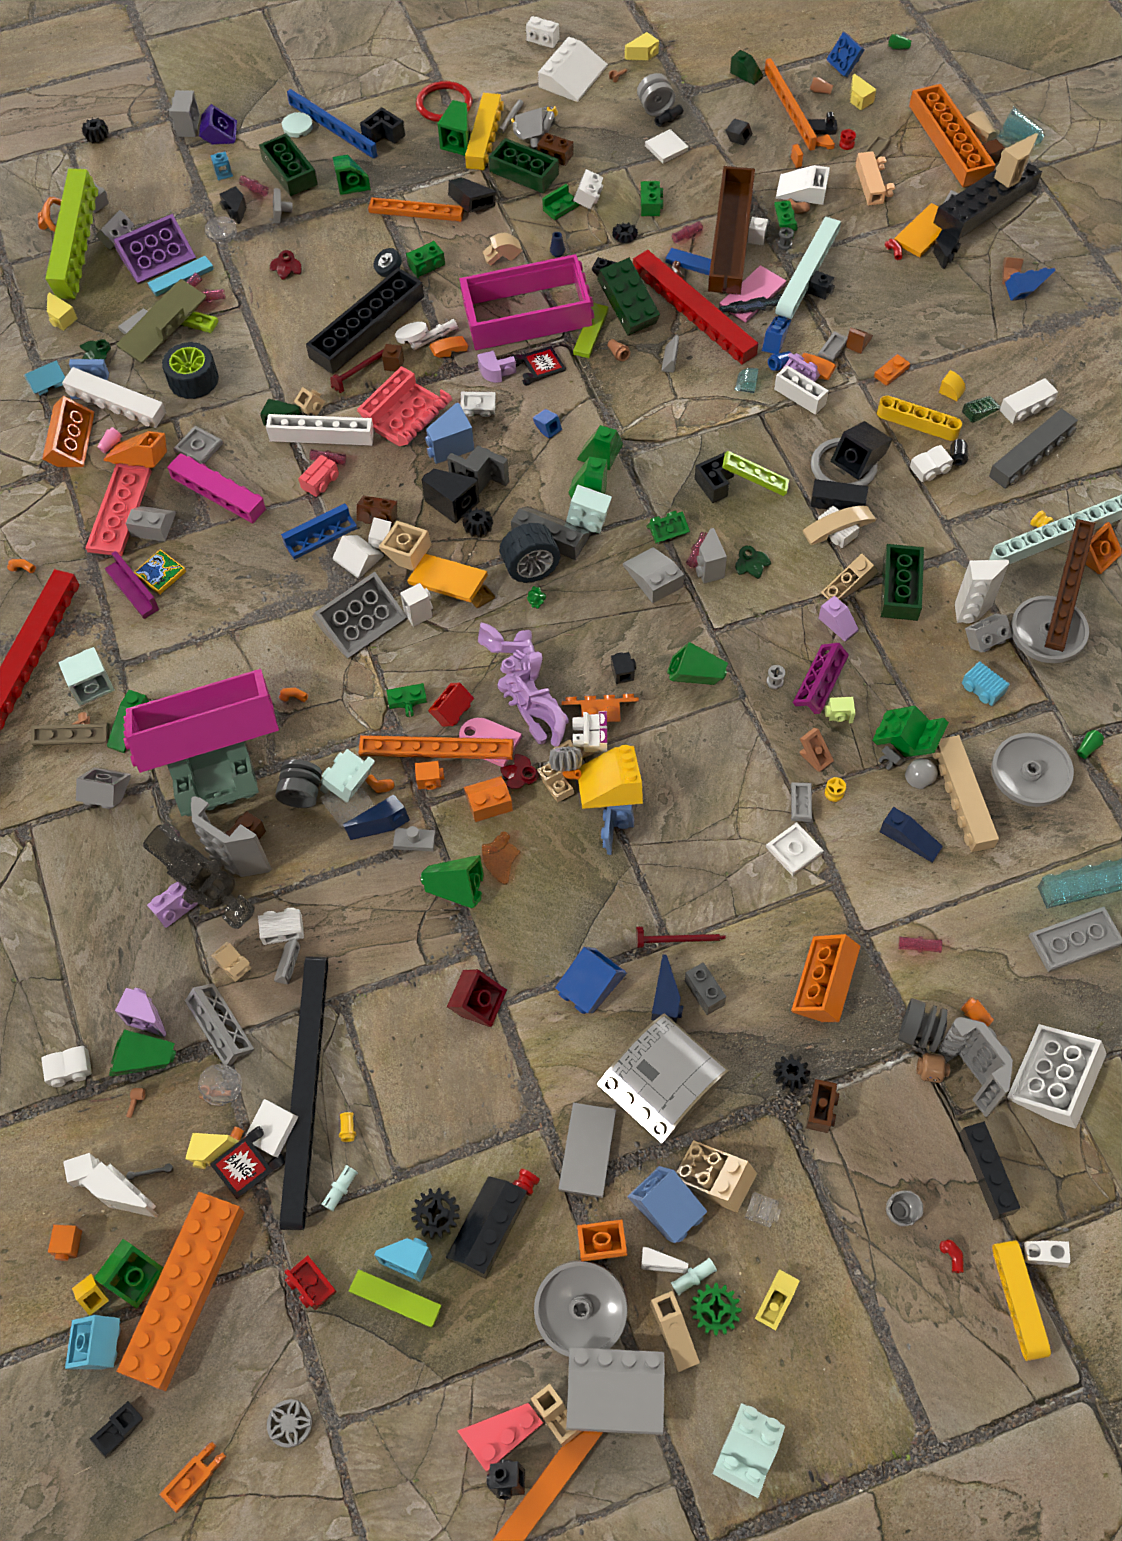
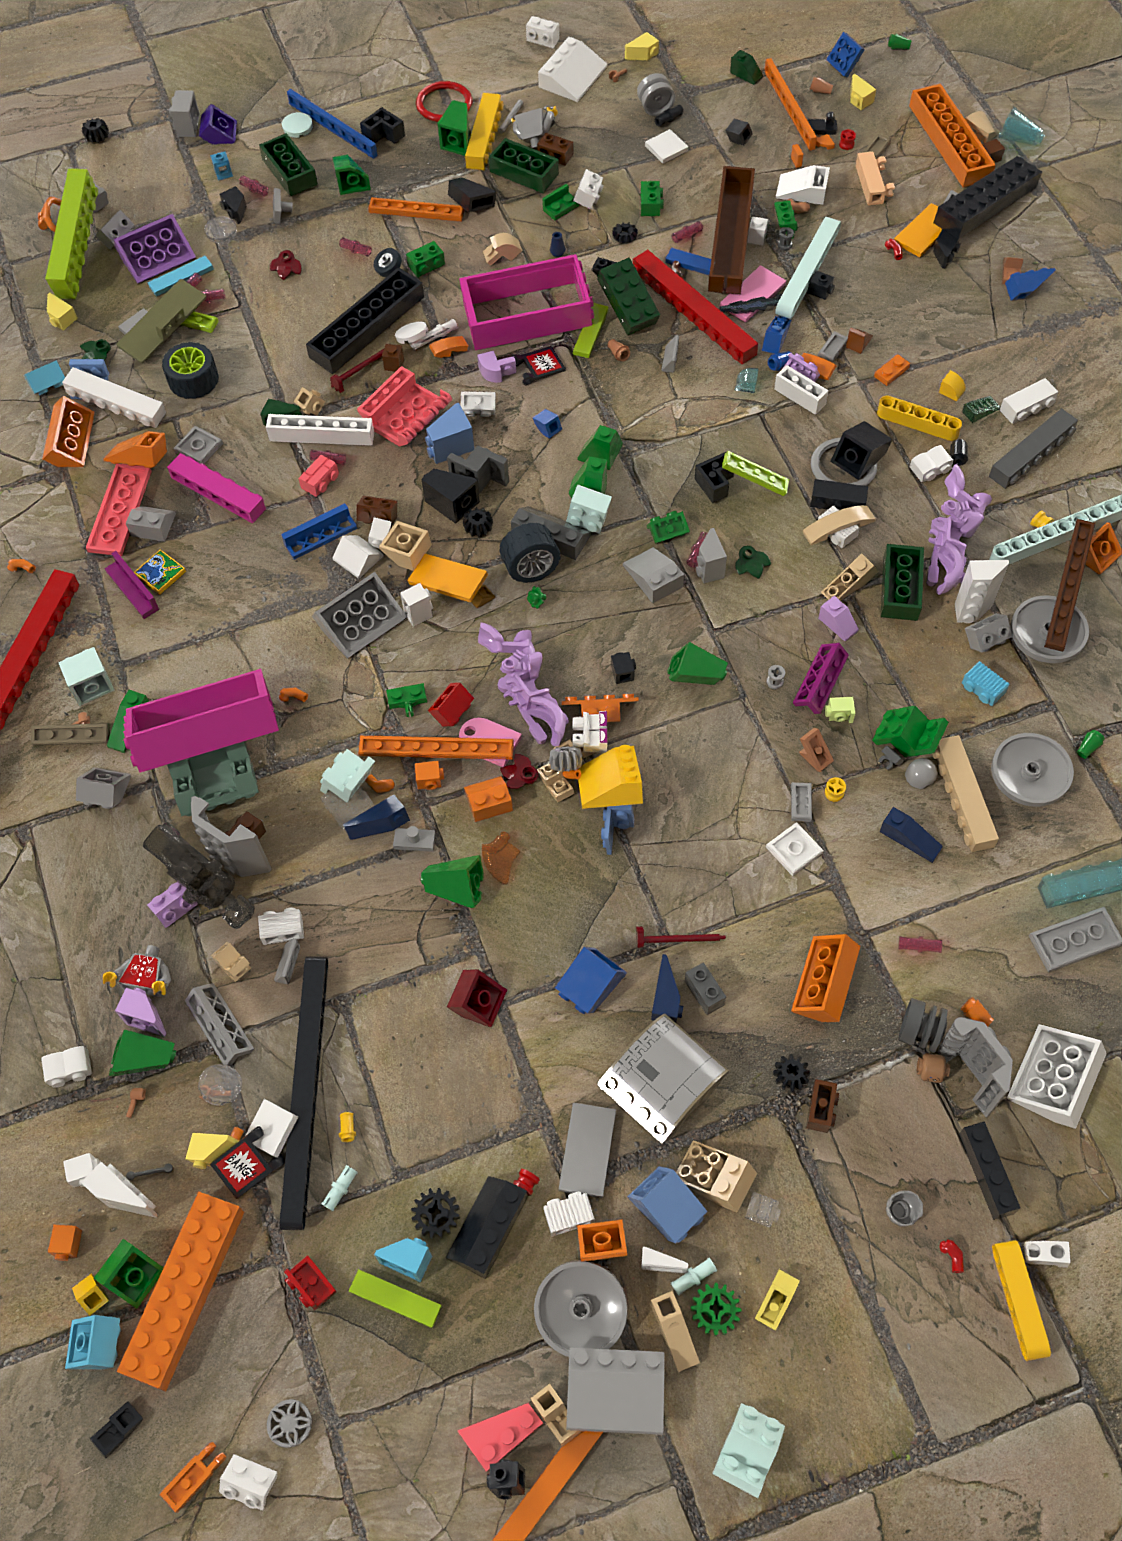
(109, 440): bright pink cone -> none
(142, 972): none -> torso
(247, 1482): none -> white bracket
(298, 783): dark grey wheel -> none
(355, 246): none -> clear pink pin
(568, 1213): none -> white brick
(962, 522): none -> lavender piece
(1014, 161): tan slope -> none

